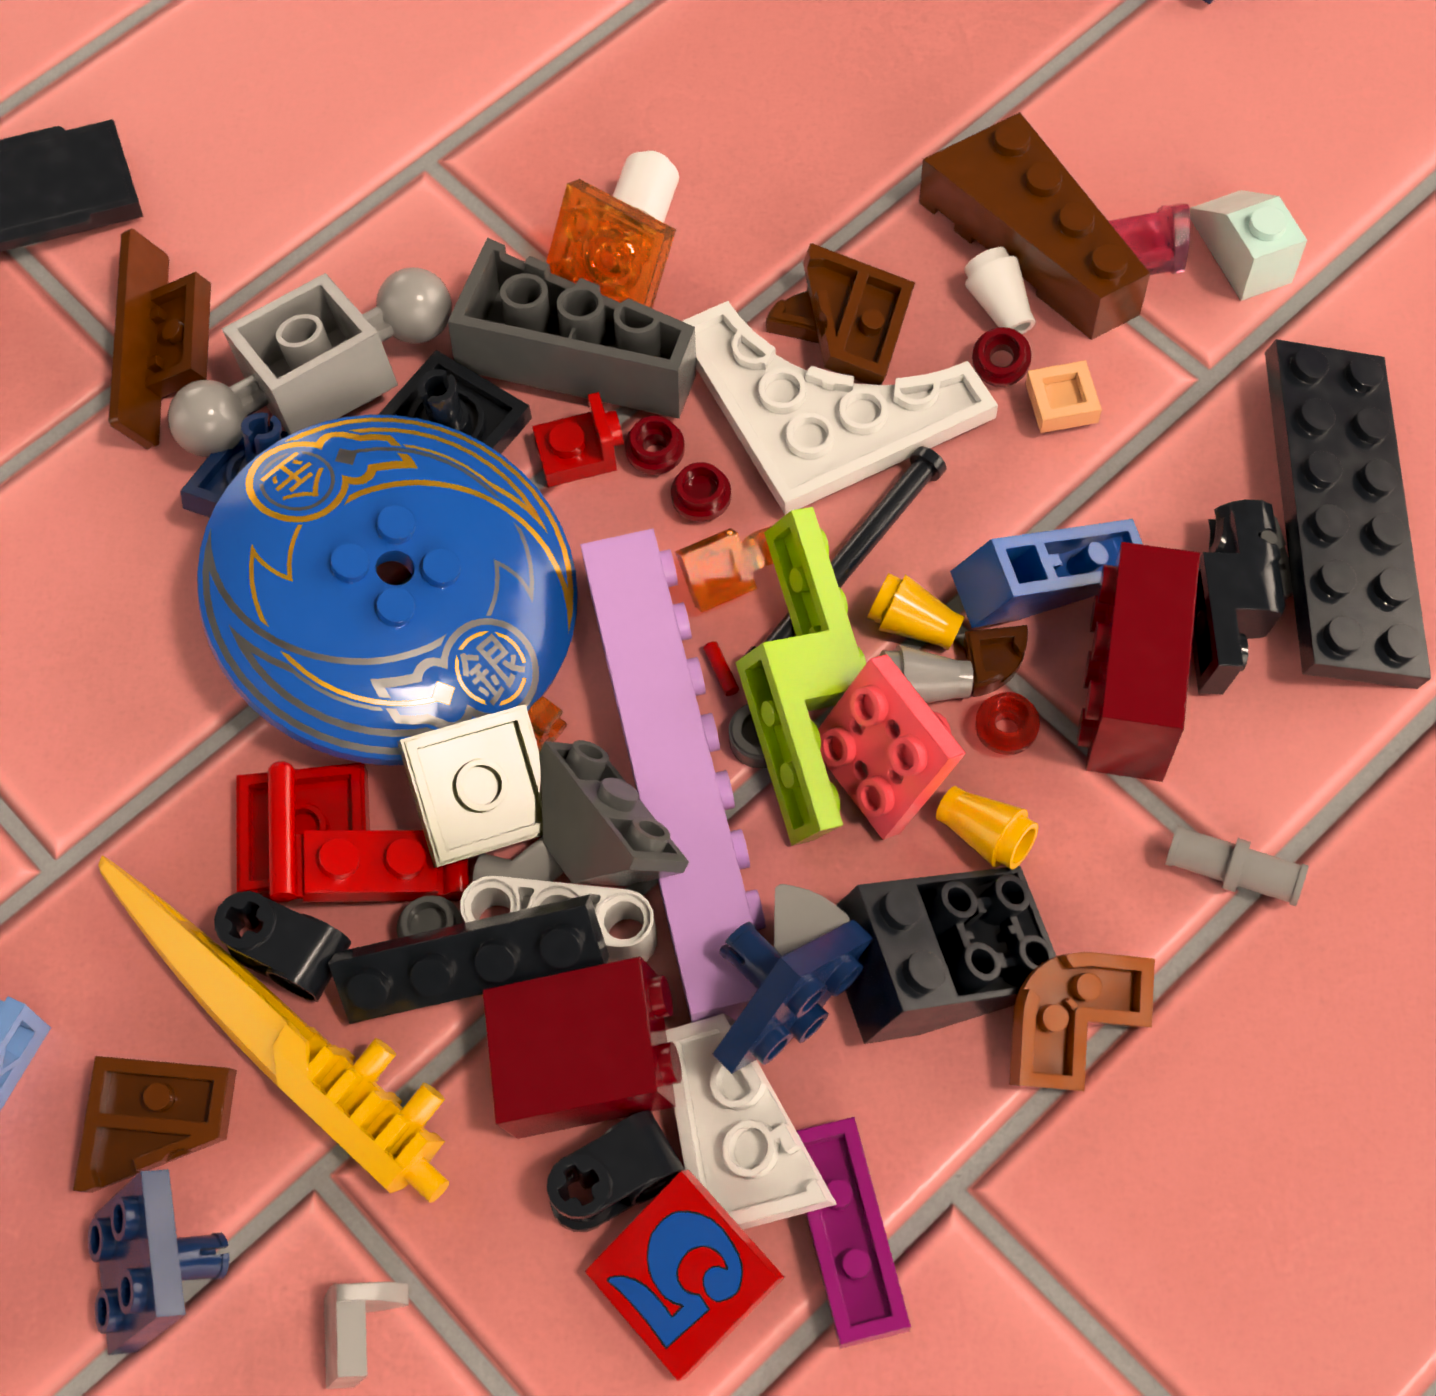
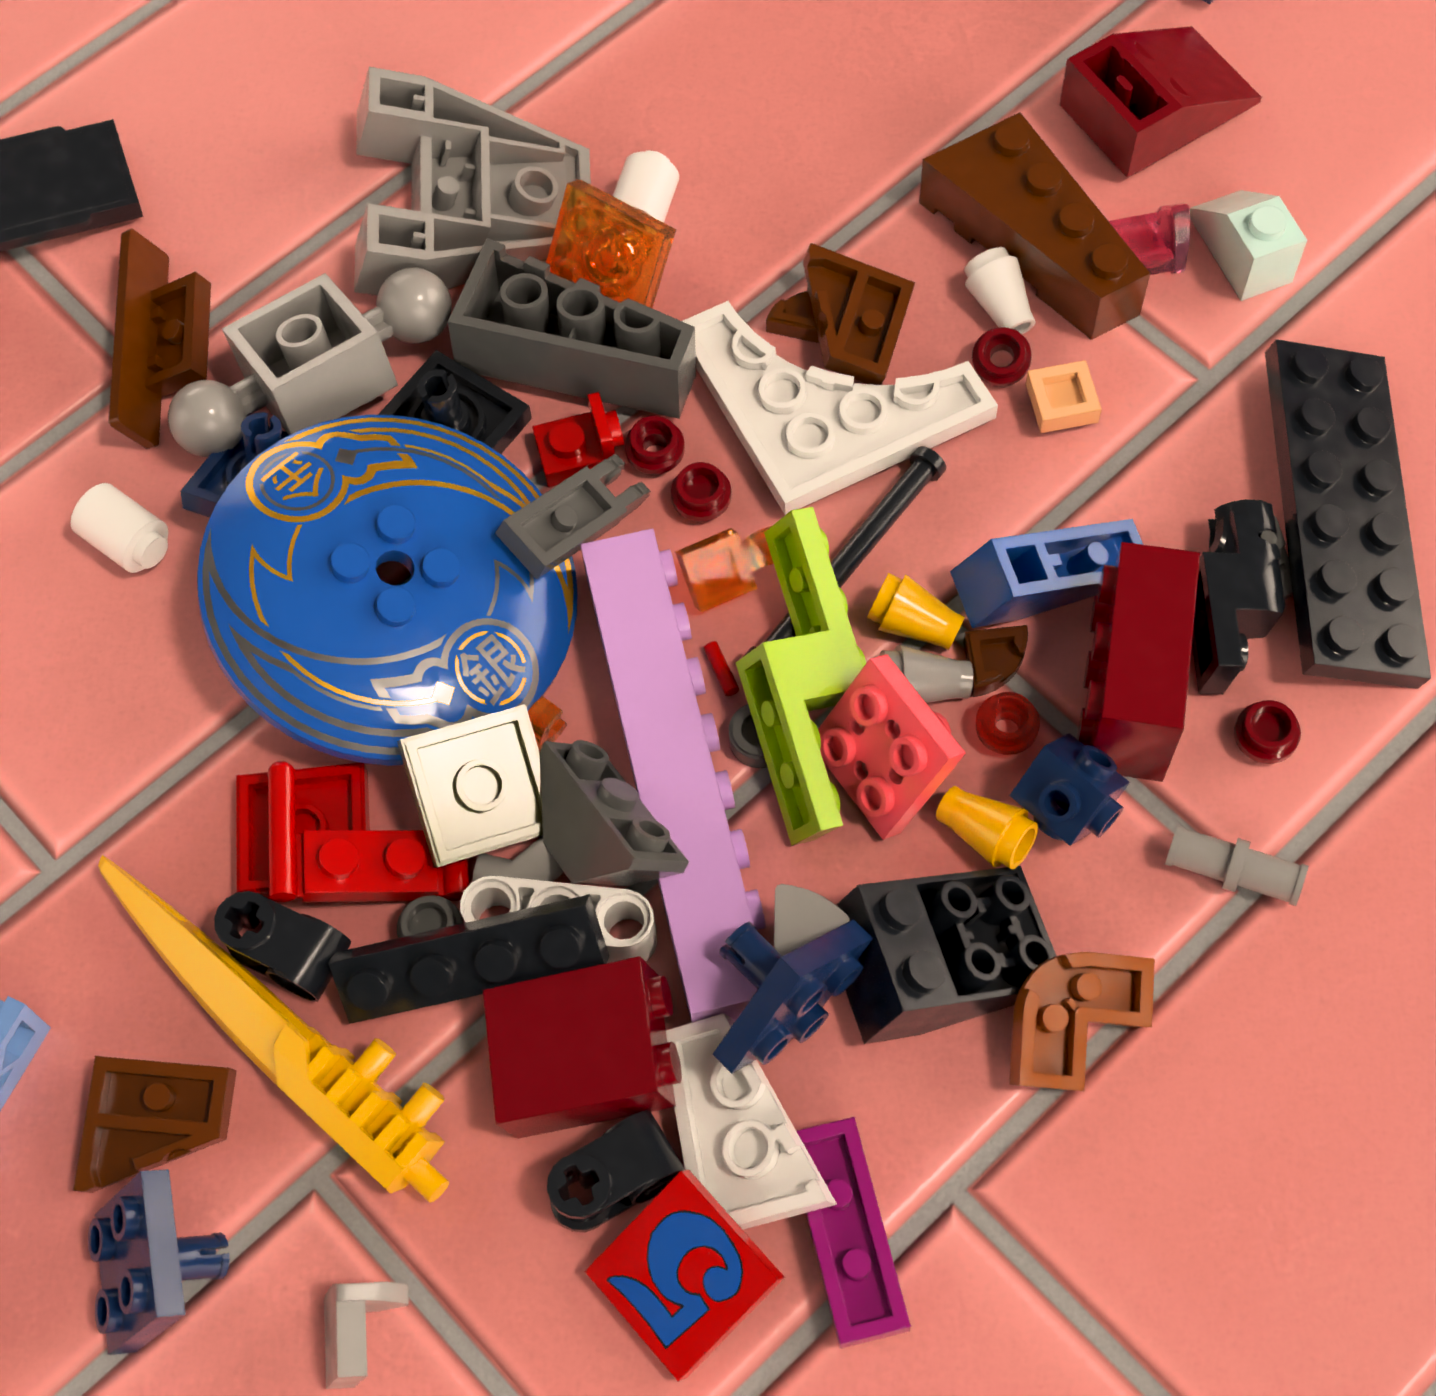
(120, 528): none -> white brick
(471, 180): none -> light grey wedge
(568, 516): none -> dark grey hinge
(1071, 790): none -> dark blue brick
(1151, 93): none -> dark red slope
(1267, 732): none -> dark red plate

